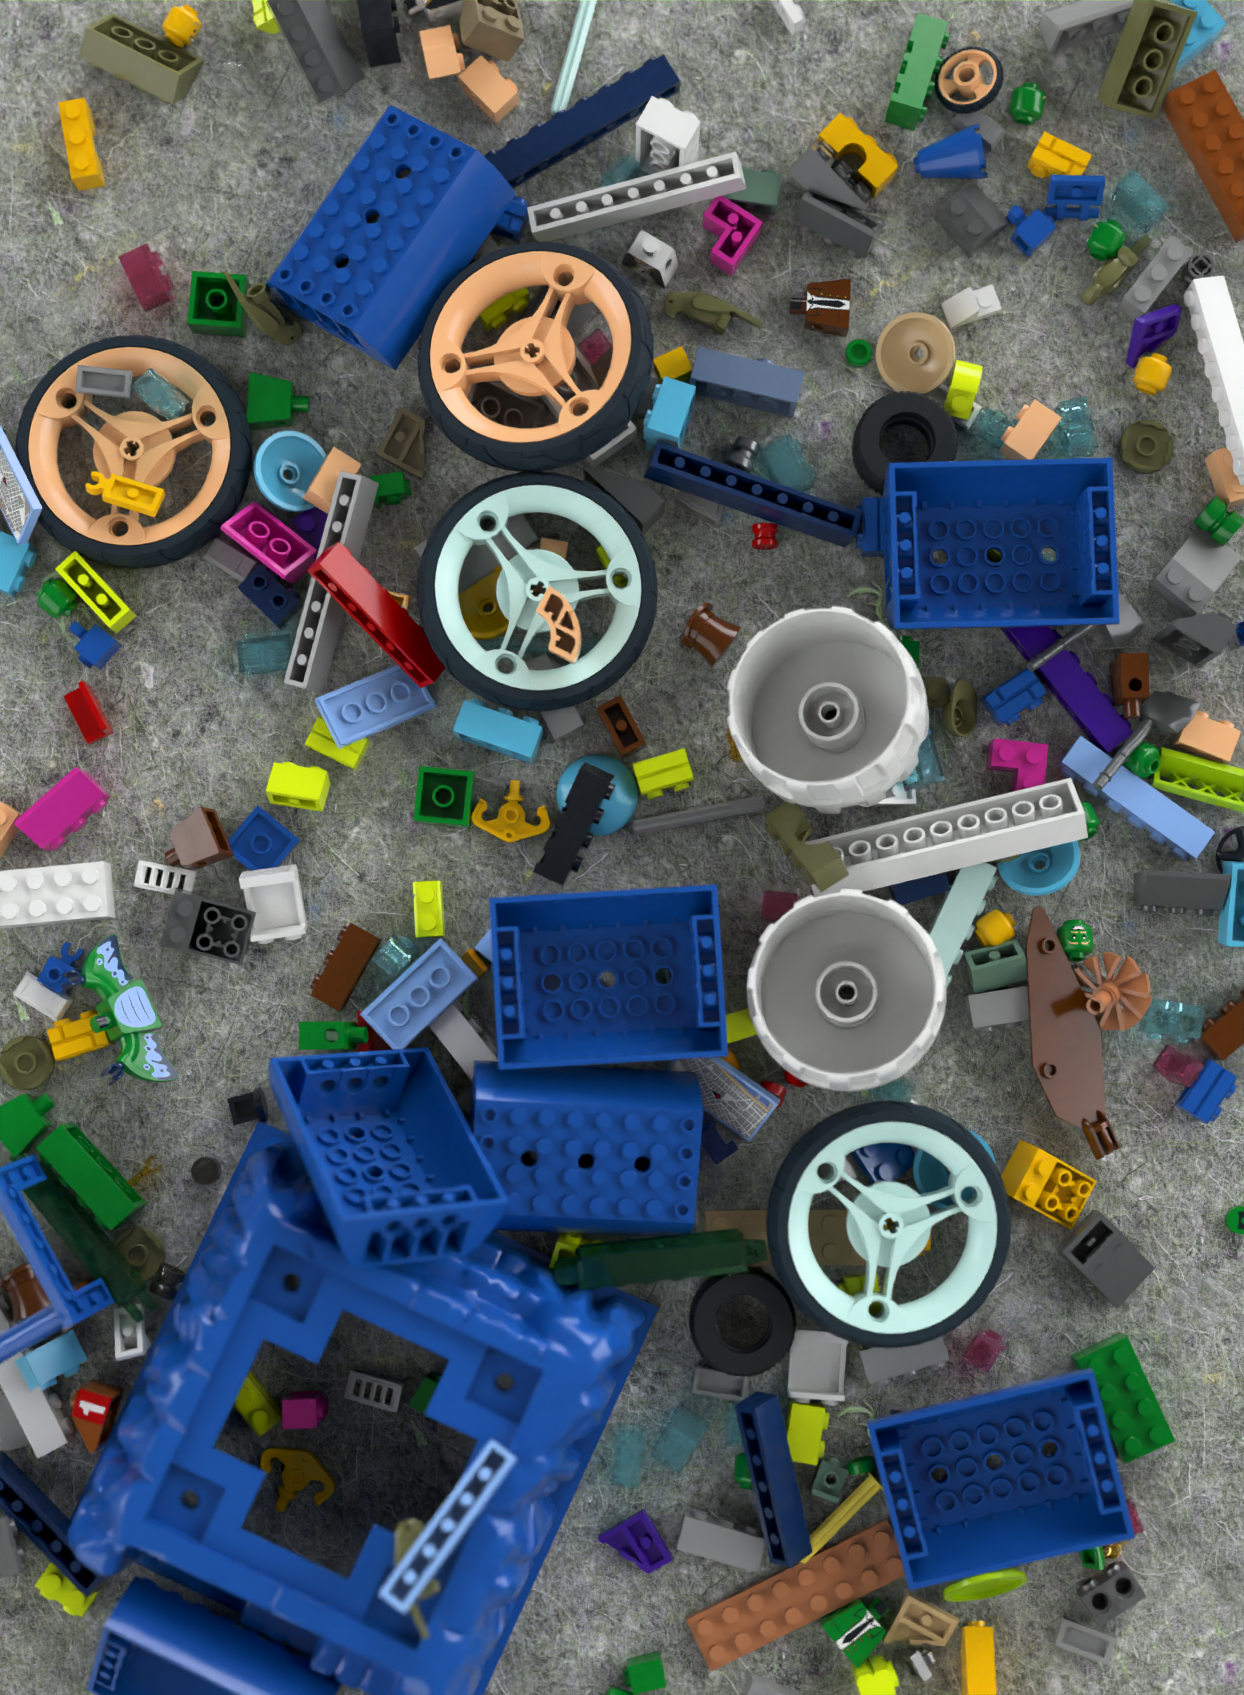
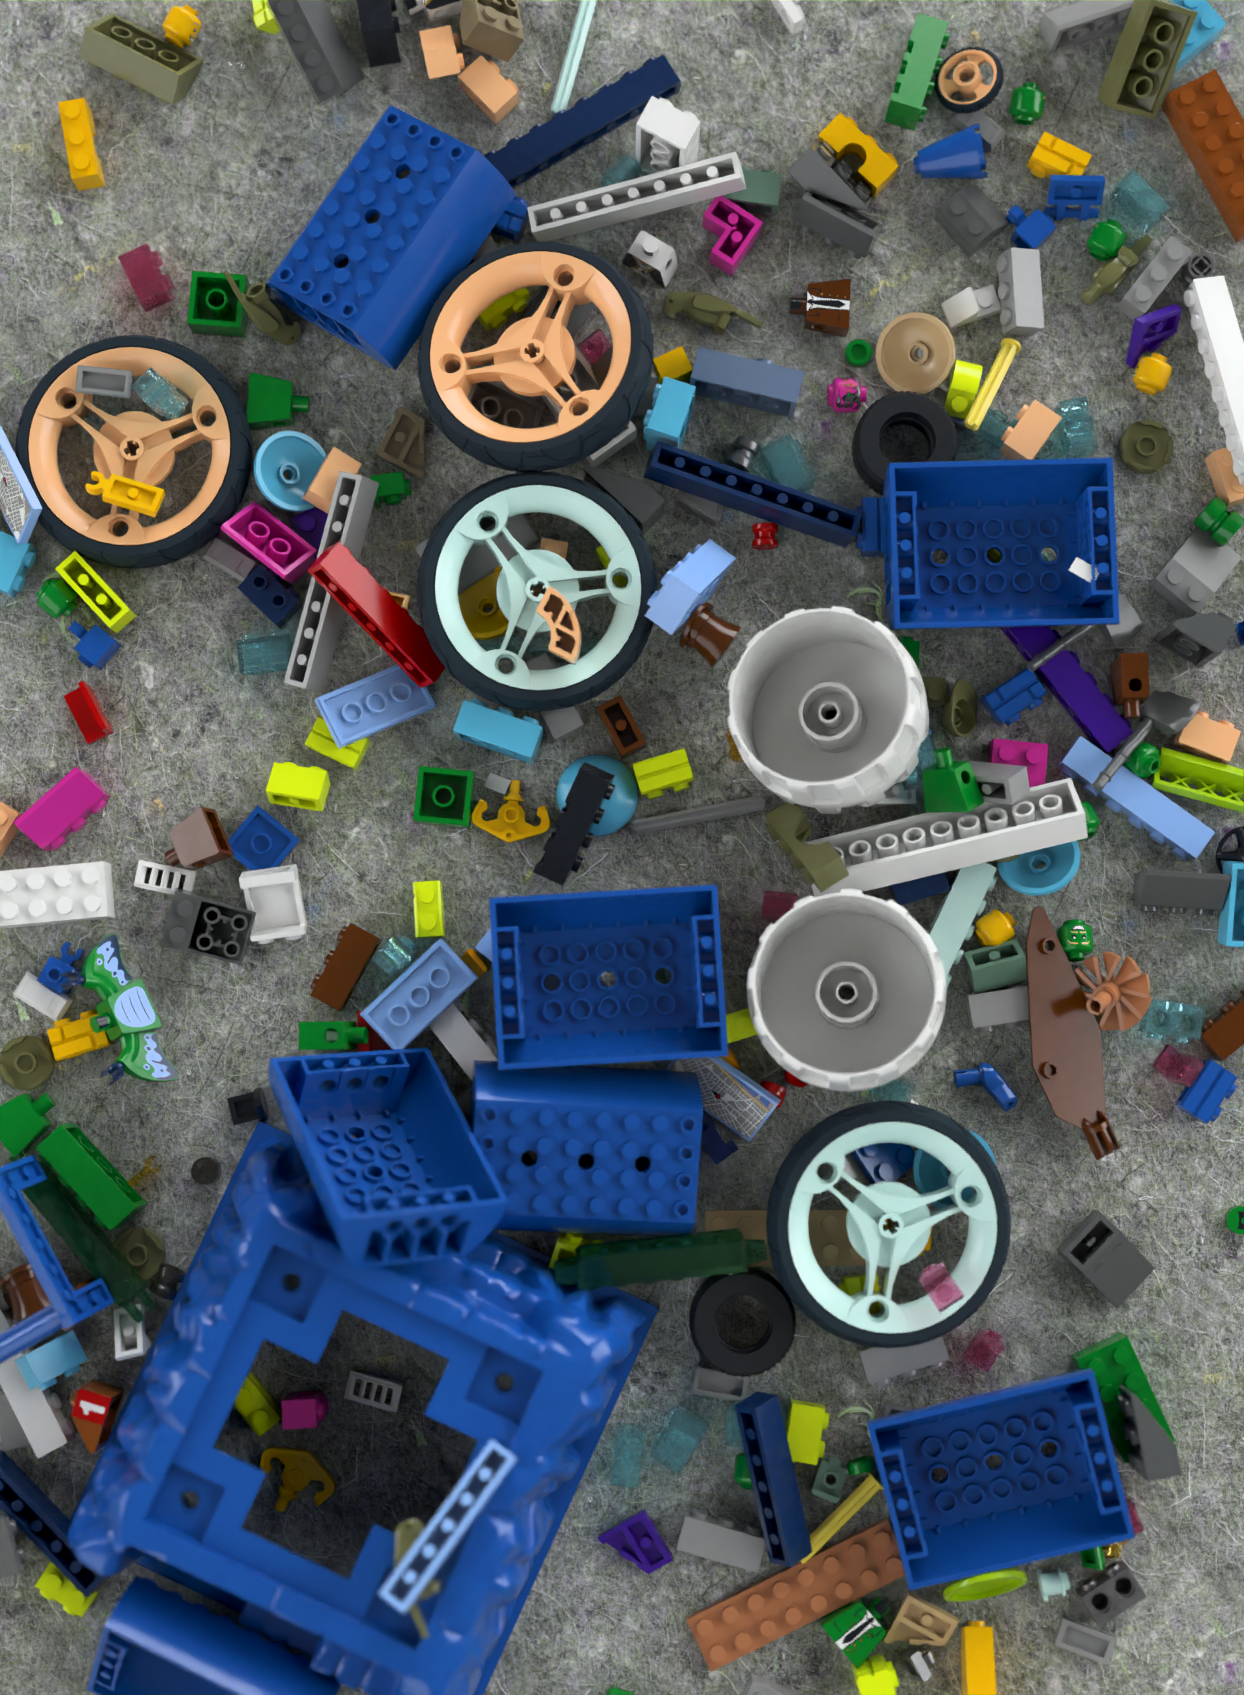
(425, 1393): green brick -> none
(497, 783): none -> white sticker
(645, 1673): green brick -> none
(688, 586): none -> light blue brick
(816, 1366): white panel -> none
(846, 394): none -> dark pink head
(940, 1286): none -> clear pink bracket
(950, 785): none -> green torso
(990, 1080): none -> blue arm
(1000, 781): none -> light grey brick
(1008, 349): none -> light yellow axle
(1020, 292): none -> brick
(1046, 1184): yellow slope -> none
(1052, 1583): none -> light aqua brick
(1082, 569): none -> white sticker
(1151, 1448): none -> dark grey slope

